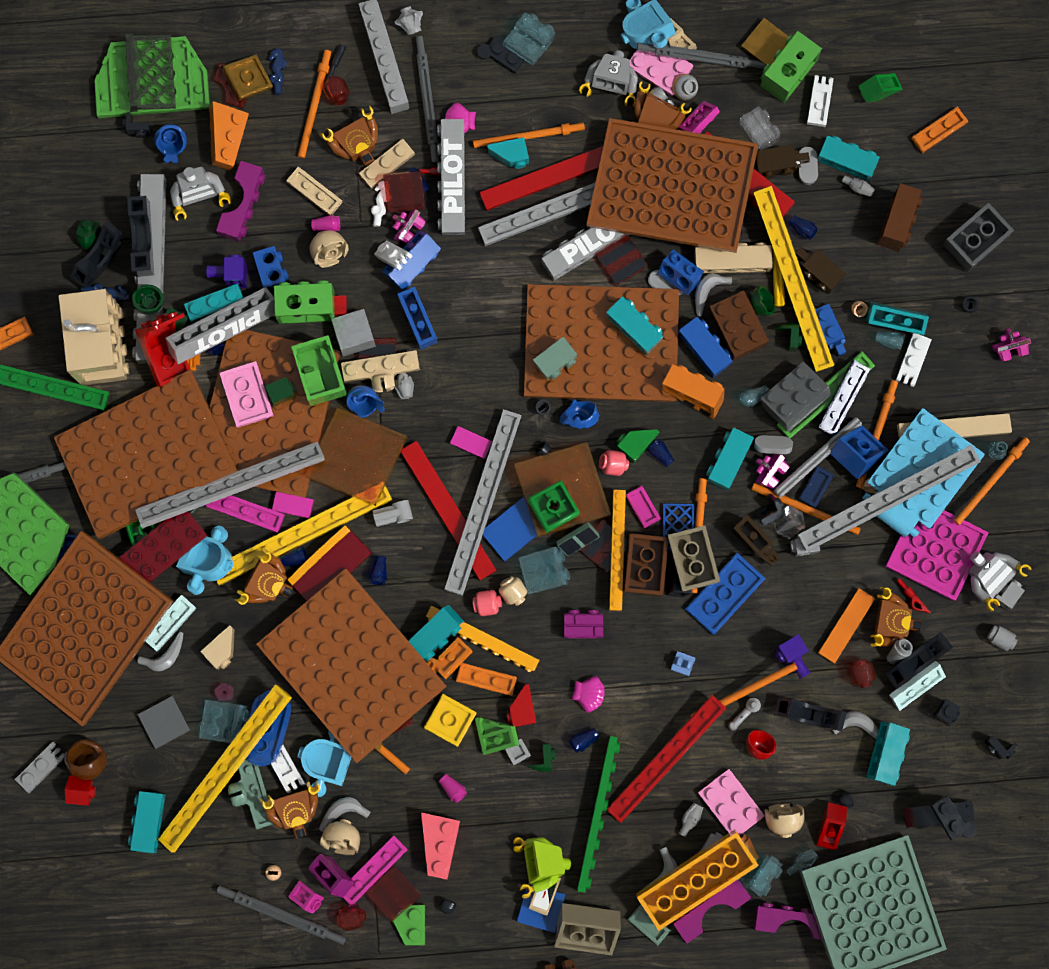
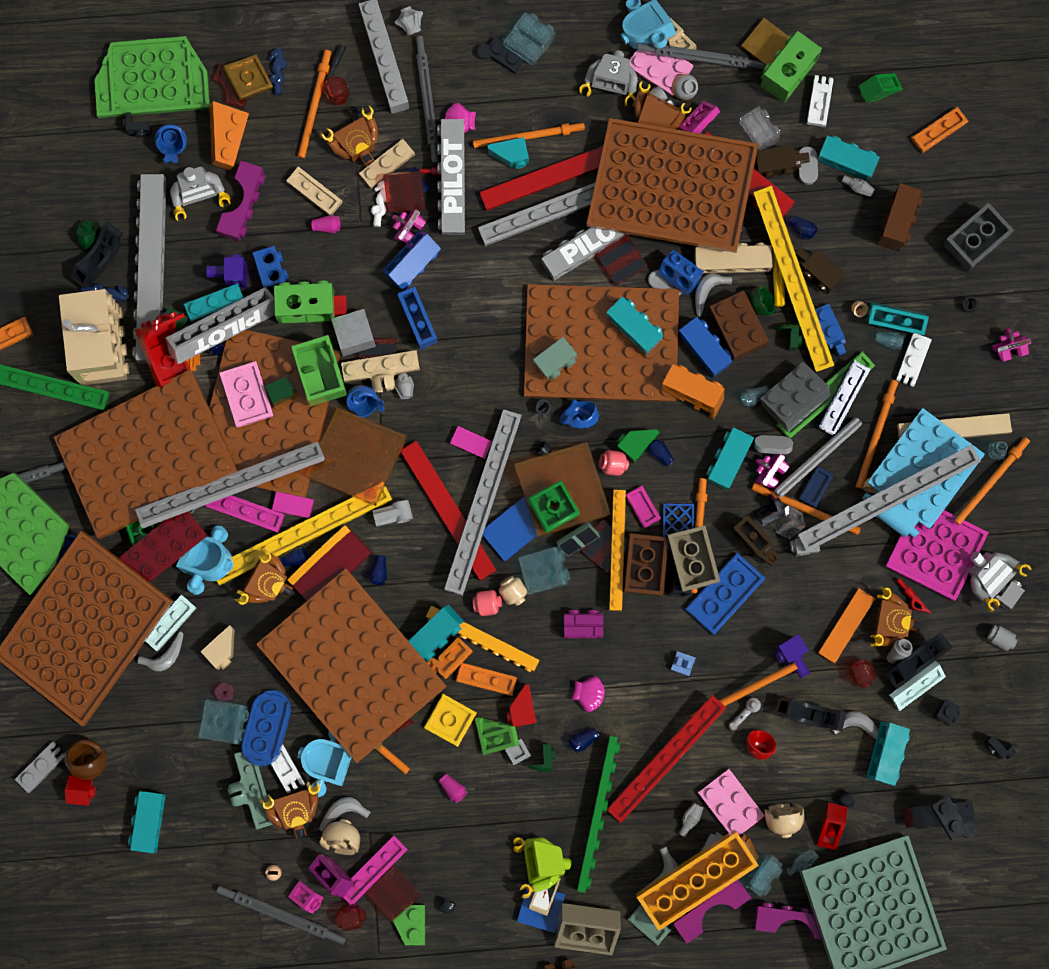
(133, 72): clear smoke fence -> none
(142, 248): black arch -> none
(149, 302): dark green helmet -> none
(164, 722): dark grey tile -> none
(224, 768): yellow plate -> none
(327, 248): tan cylinder -> none
(392, 254): white hinge -> none
(439, 841): coral wedge -> none
(858, 451): blue slope -> none

